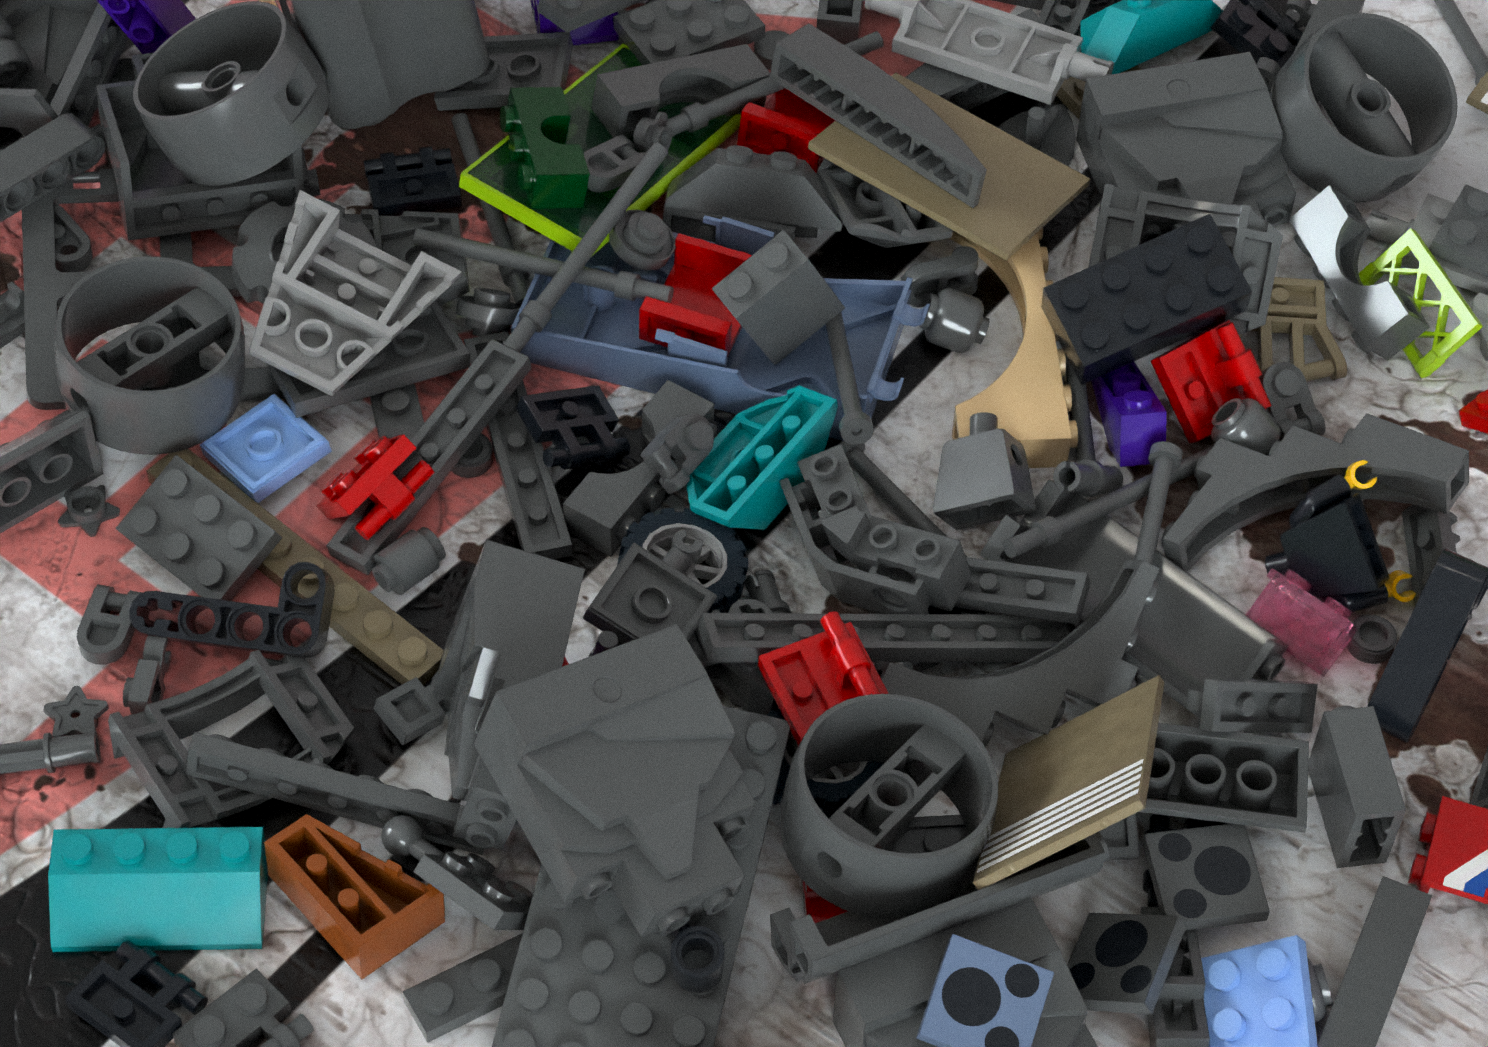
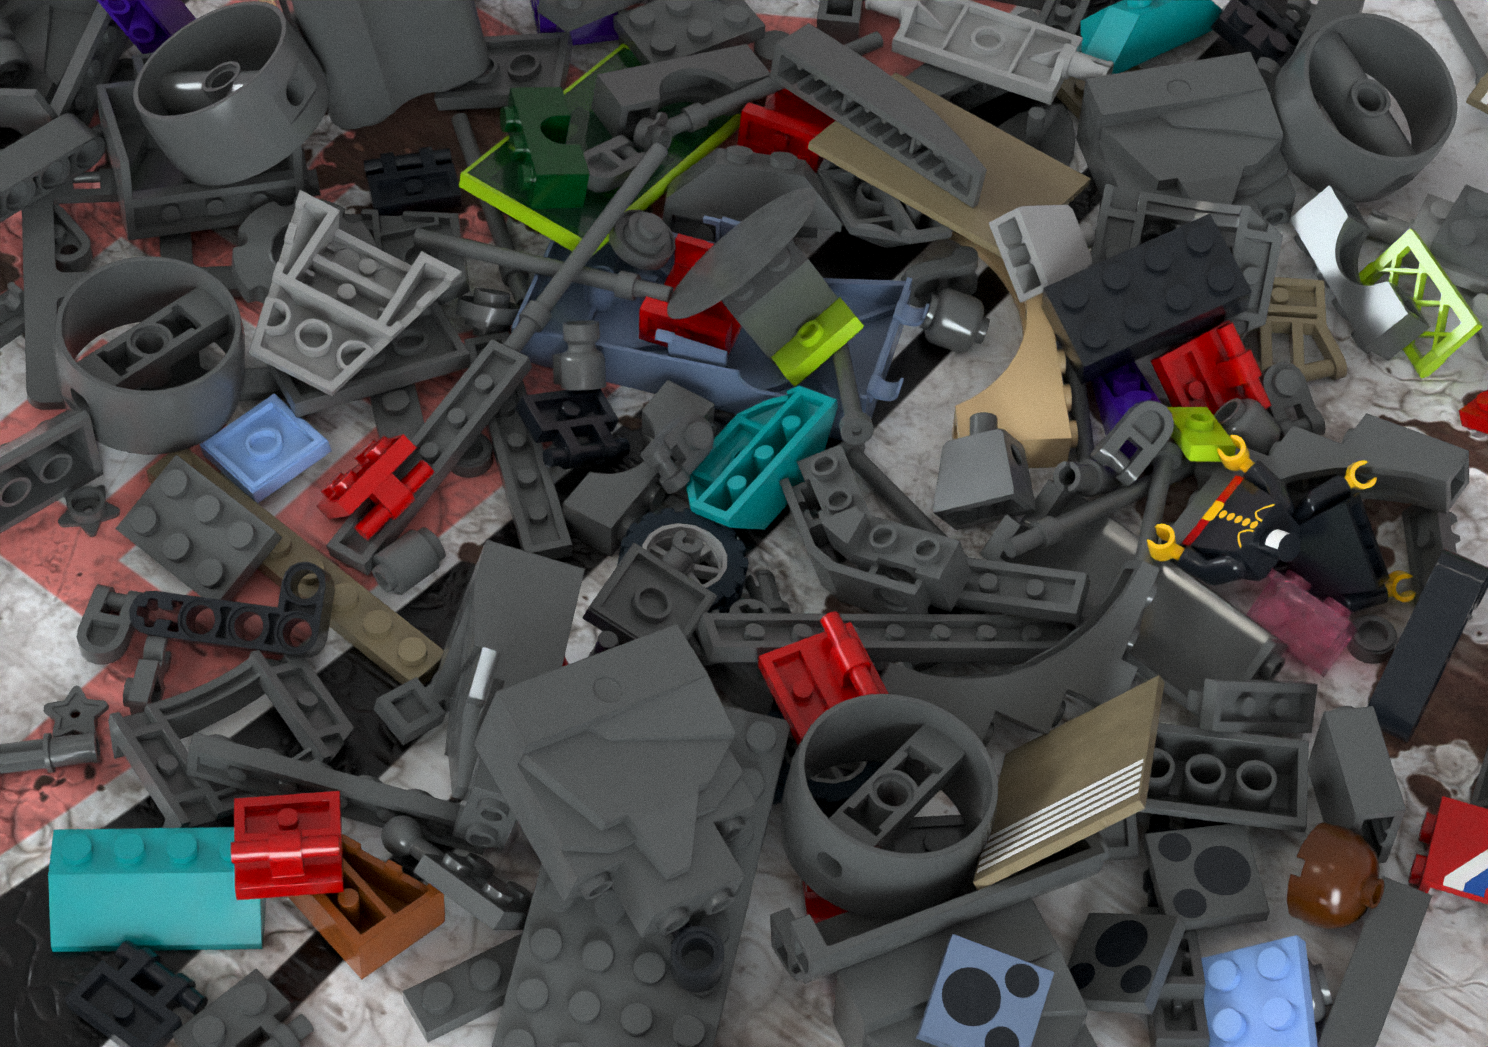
(288, 845): none -> red plate
(582, 364): none -> dark grey piece
(741, 253): none -> dark grey sticker
(817, 342): none -> lime plate
(1042, 246): none -> light grey torso
(1147, 428): none -> dark grey plate
(1200, 434): none -> lime plate
(1241, 531): none -> black torso
(1336, 879): none -> reddish brown cylinder

